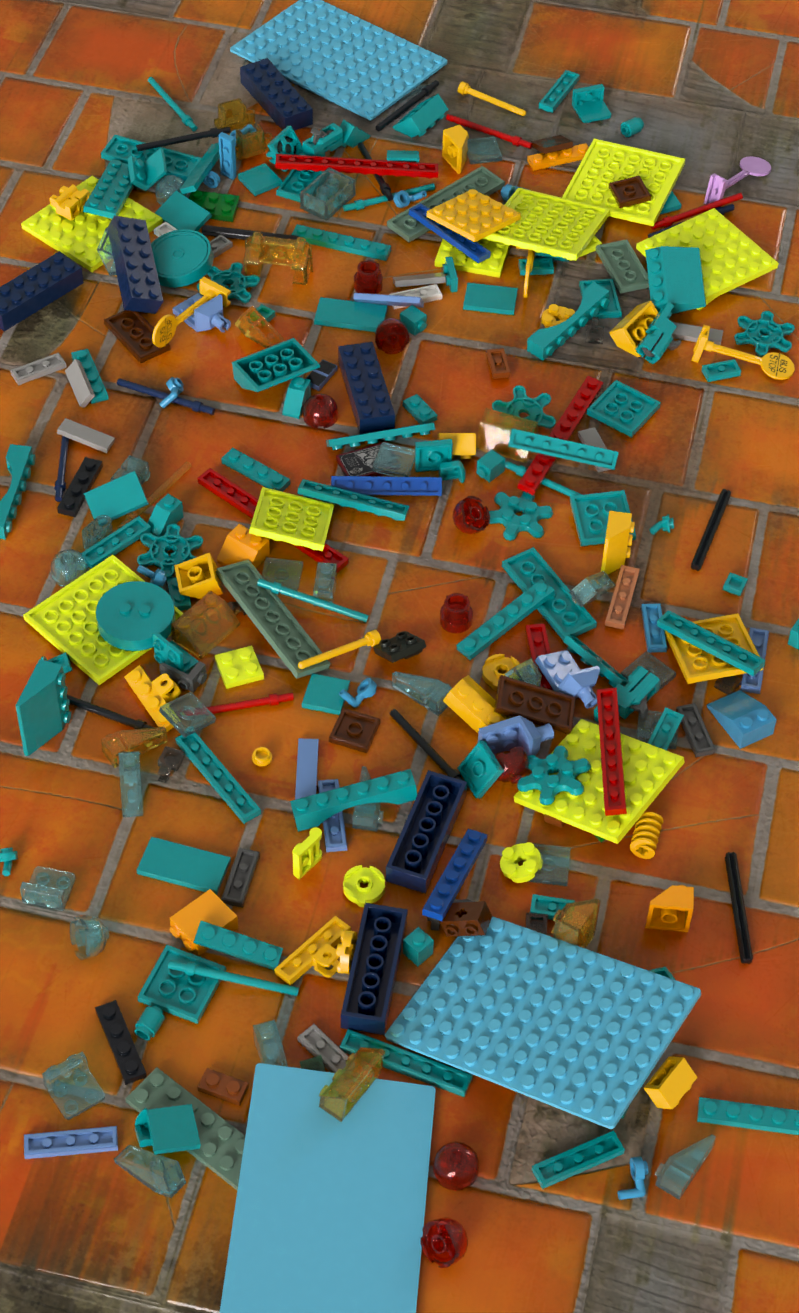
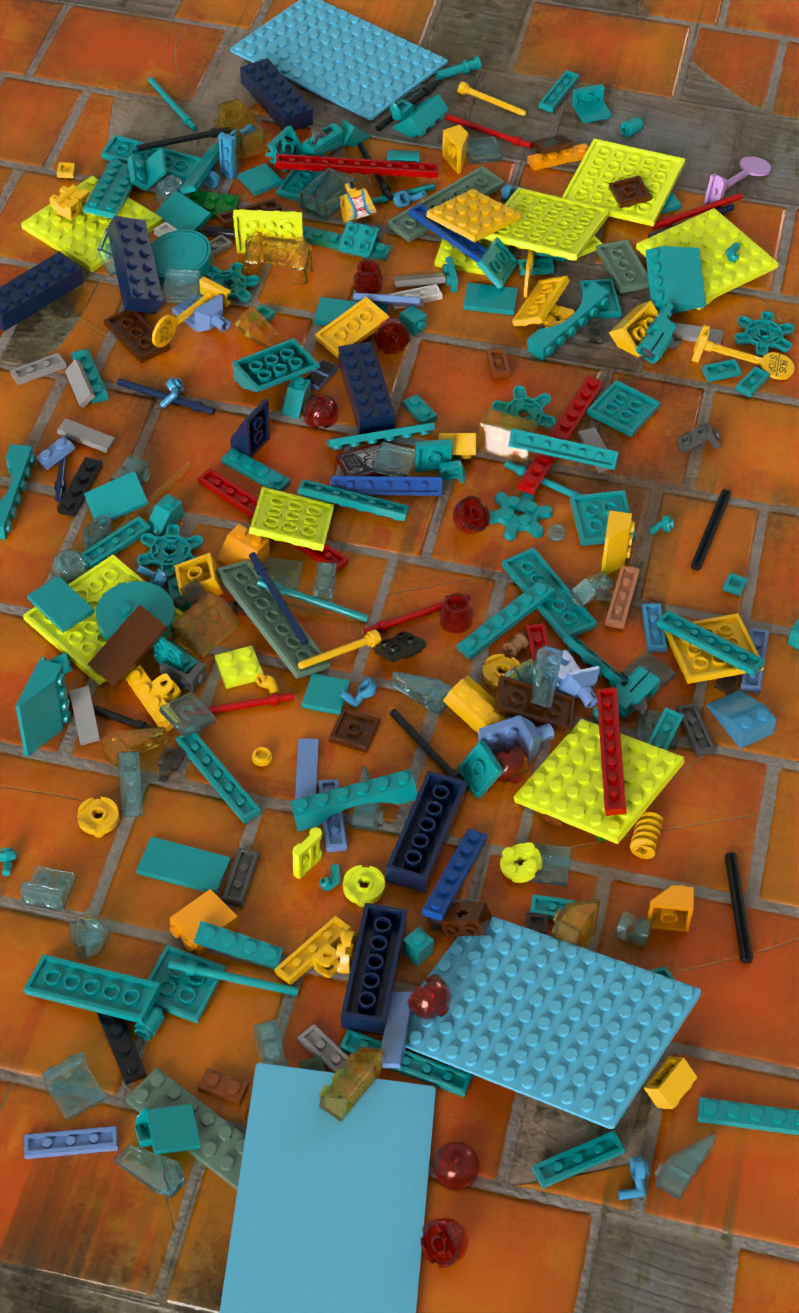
(55, 452): none -> medium blue plate
(60, 604): none -> teal tile
(66, 170): none -> yellow plate
(84, 715): none -> light grey tile
(93, 988): none -> teal plate
(98, 826): none -> yellow plate
(127, 646): none -> reddish brown tile
(181, 285): none -> clear light blue tile
(191, 592): none -> clear smoke plate
(226, 219): none -> reddish brown plate
(253, 431): none -> dark blue slope
(261, 570): none -> dark blue bar
(268, 683): none -> yellow arm
(269, 223): none -> neon yellow plate
(334, 879): none -> teal arm
(351, 326): none -> yellow plate
(355, 203): none -> torso
(359, 239): none -> teal bracket
(383, 625): none -> red bar
(396, 1030): none -> medium blue tile
(400, 109): none -> teal plate
(431, 999): none -> clear red cylinder
(464, 67): none -> teal pin
(490, 465): teal brick -> none
(497, 262): none -> teal tile
(517, 644): none -> medium nougat bush
(540, 301): none -> yellow plate
(545, 675): none -> clear light blue slope
(553, 784): teal plate -> none
(556, 532): none -> clear light blue plate
(641, 931): none -> clear light blue wheel
(699, 436): none -> dark grey bracket
(731, 252): none -> teal arm
(752, 382): none -> teal plate

